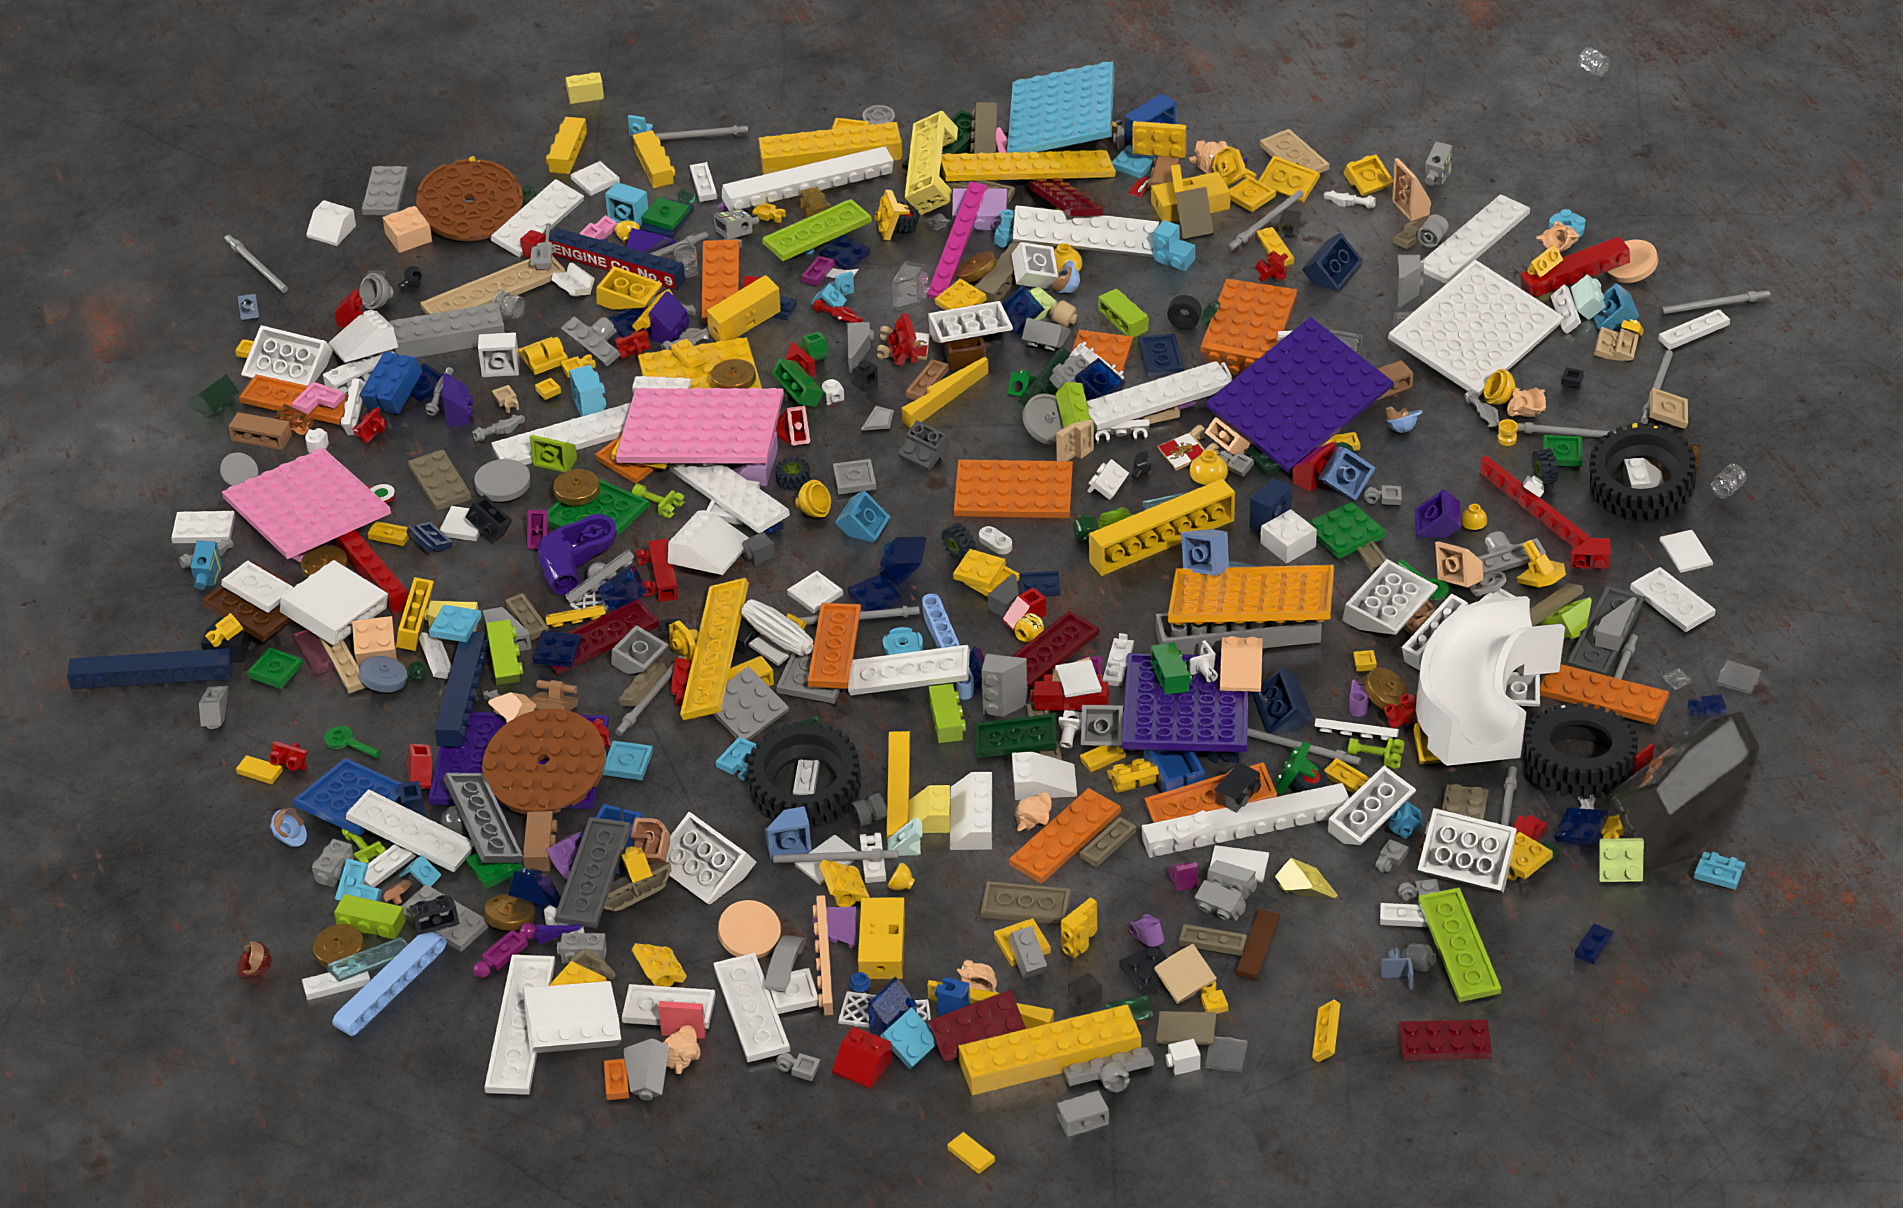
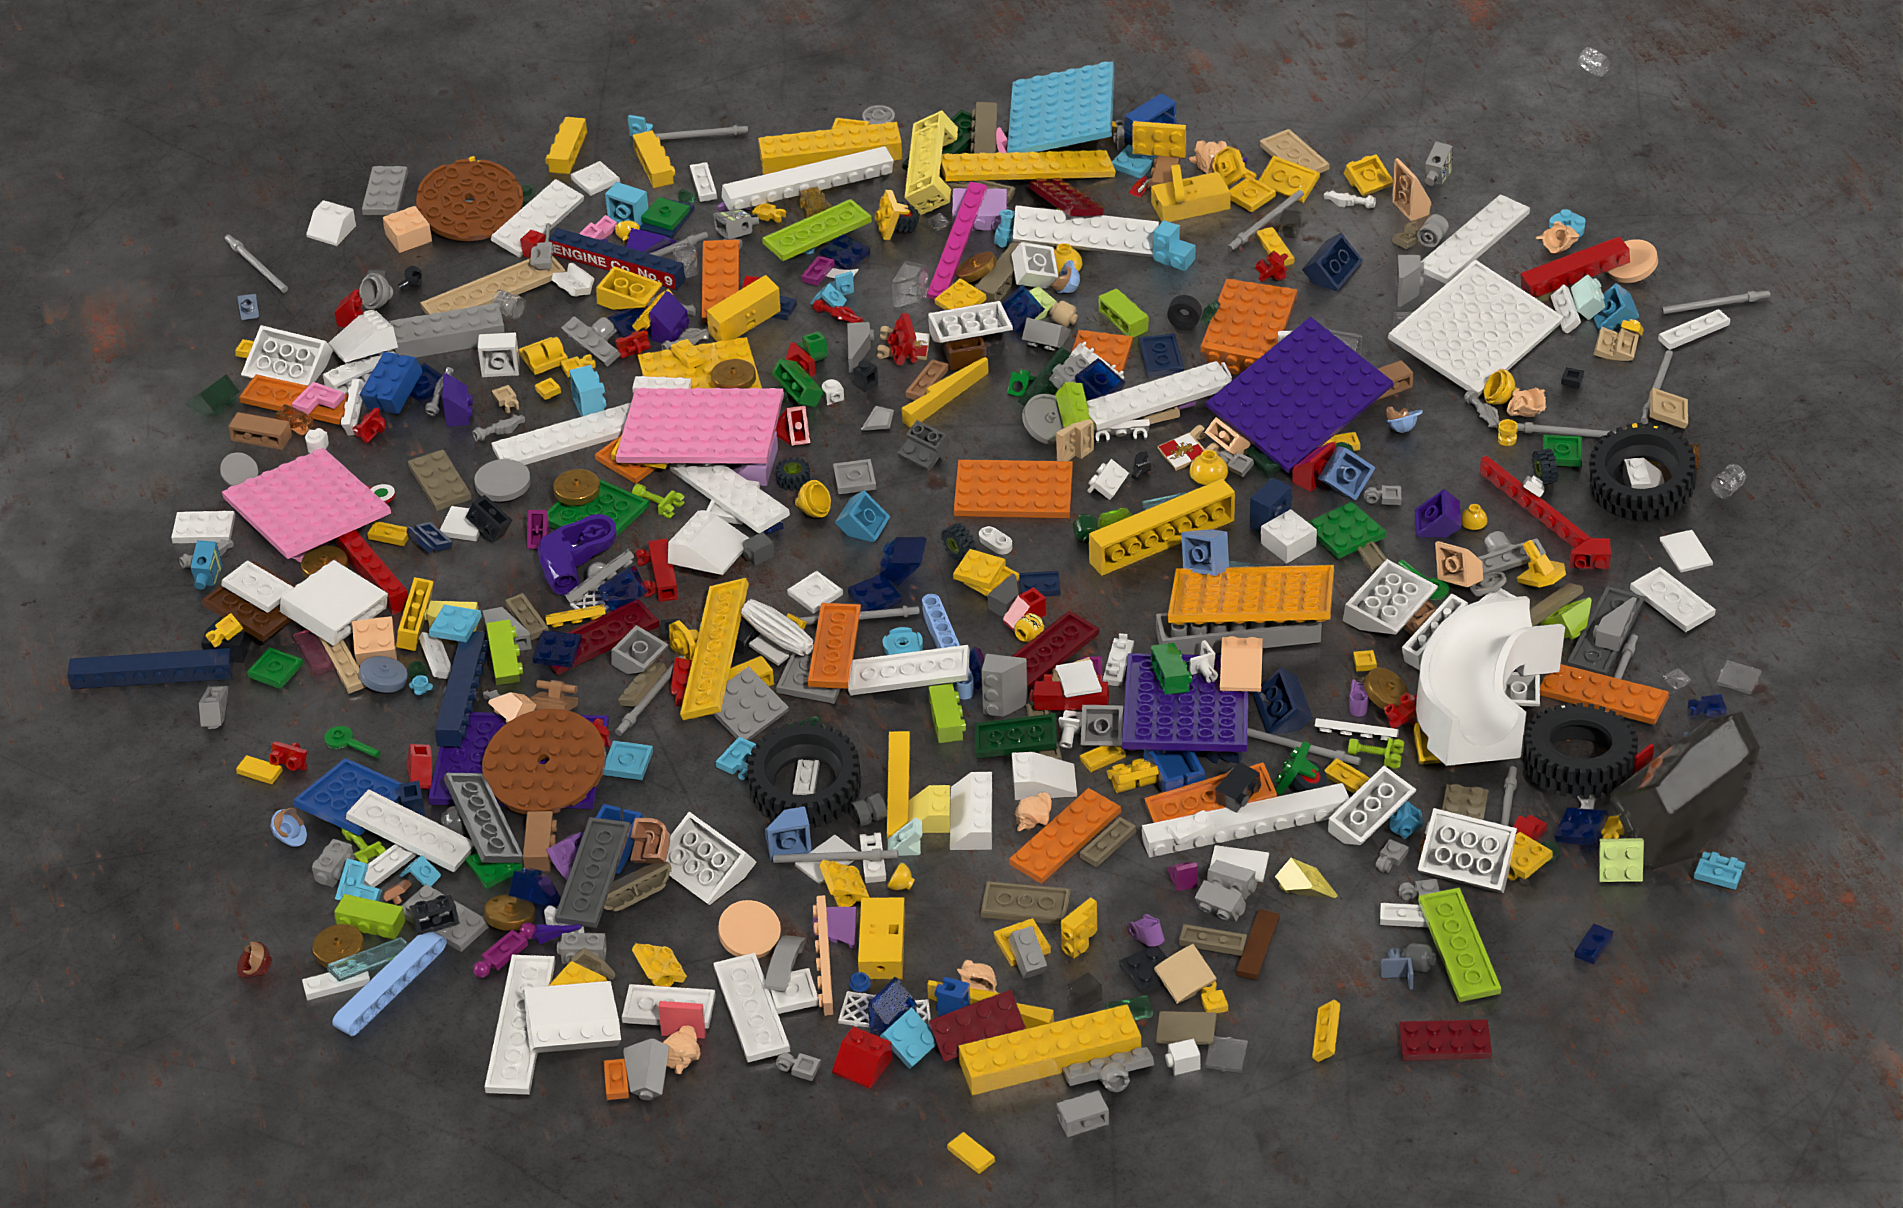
(420, 685): none -> medium azure plate
(552, 453): lime slope -> none
(584, 87): light yellow slope -> none
(636, 864): yellow brick -> none
(1194, 212): dark tan piece -> none
(1545, 261): yellow hinge -> none

